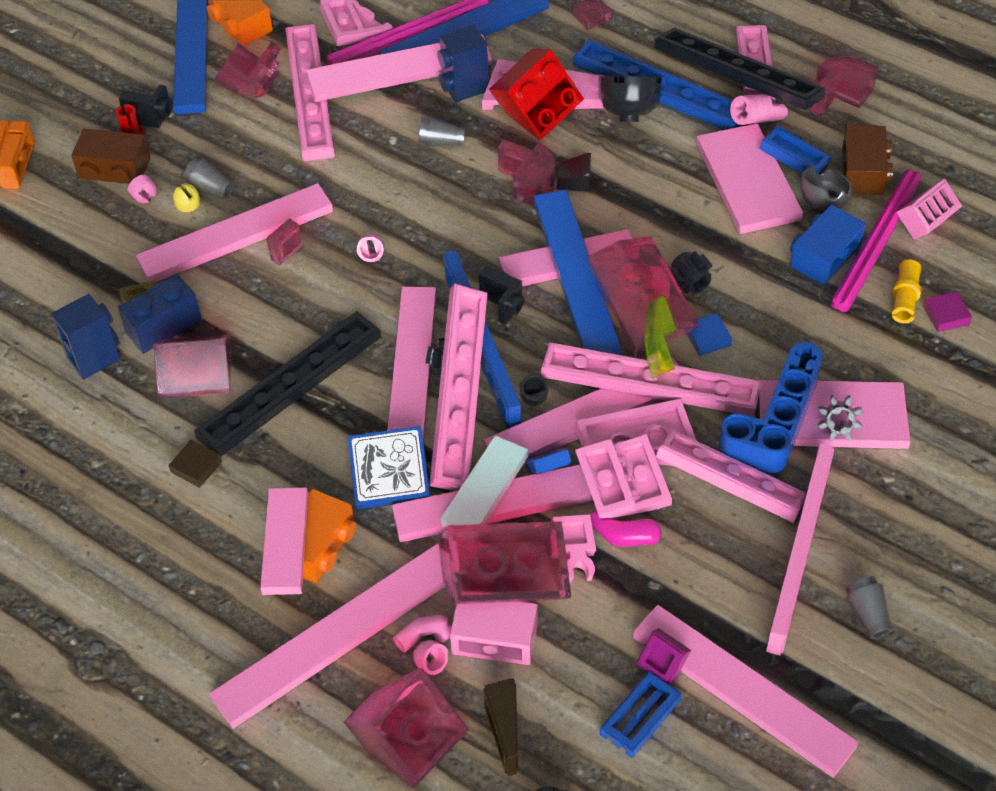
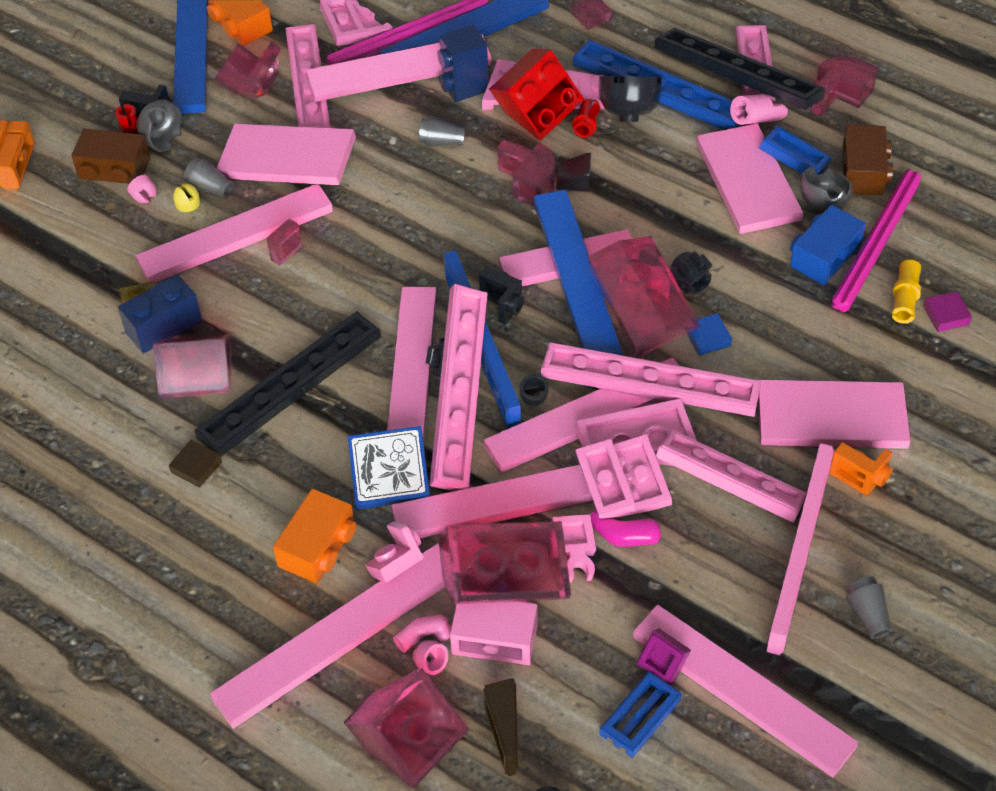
(87, 335): dark blue brick -> none
(159, 124): none -> flat silver hair
(284, 541): bright pink tile -> none
(286, 154): none -> bright pink tile
(364, 250): bright pink hinge -> none
(397, 558): none -> bright pink bracket
(486, 484): light aqua tile -> none
(548, 461): blue tile -> none
(585, 122): none -> red pin
(657, 326): clear neon green slope -> none
(770, 441): blue beam -> none
(836, 408): gear -> none
(859, 470): none -> orange bracket
(914, 219): bright pink slope -> none

